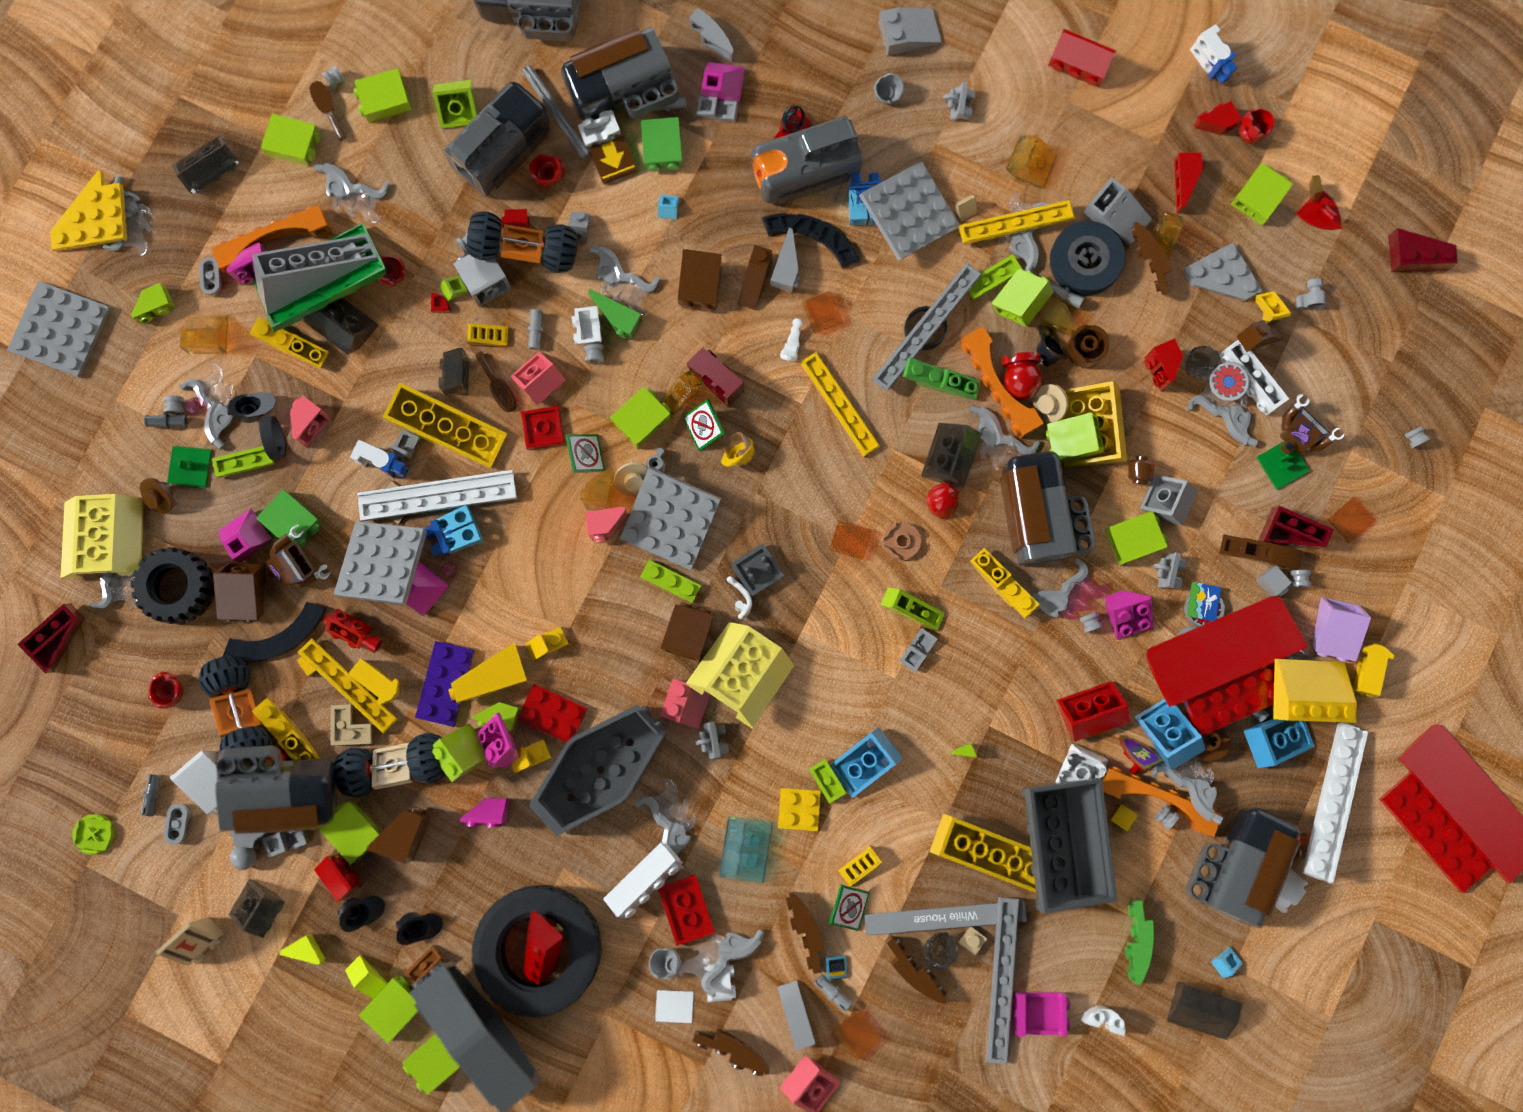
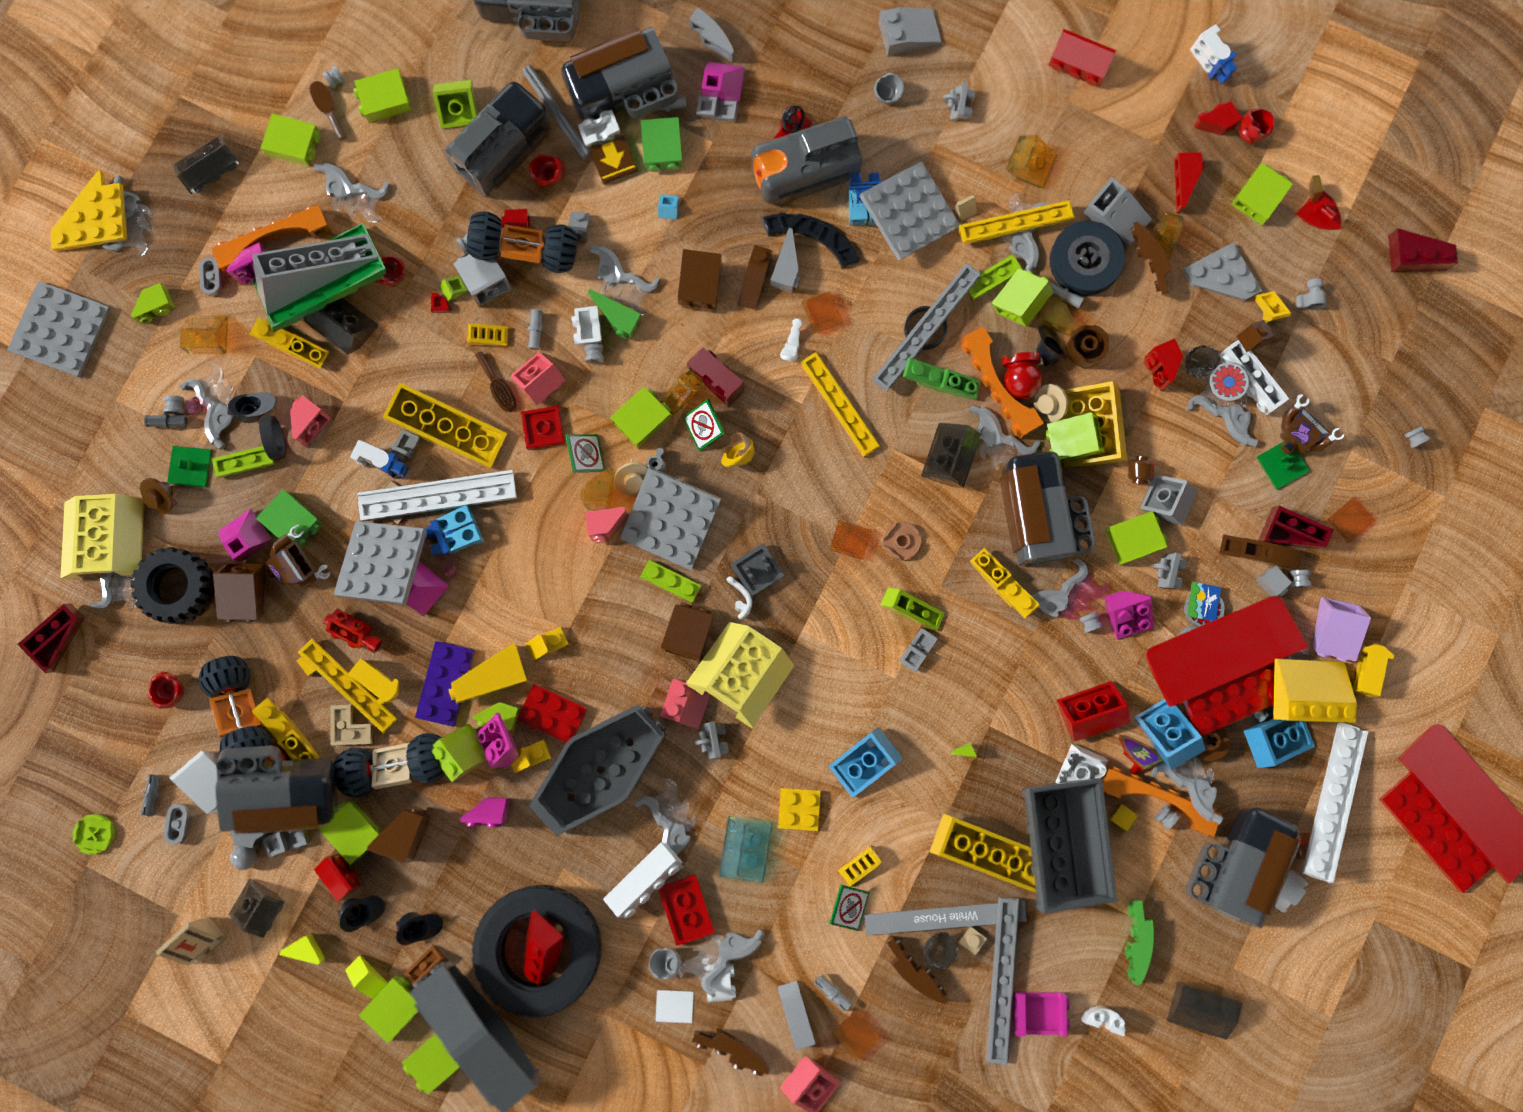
(281, 642): black tile -> none
(454, 372): clear smoke slope -> none
(804, 923): reddish brown slope -> none
(827, 781): lime plate -> none
(836, 967): slope -> none
(943, 500): red hair -> none
(1227, 963): medium azure slope -> none

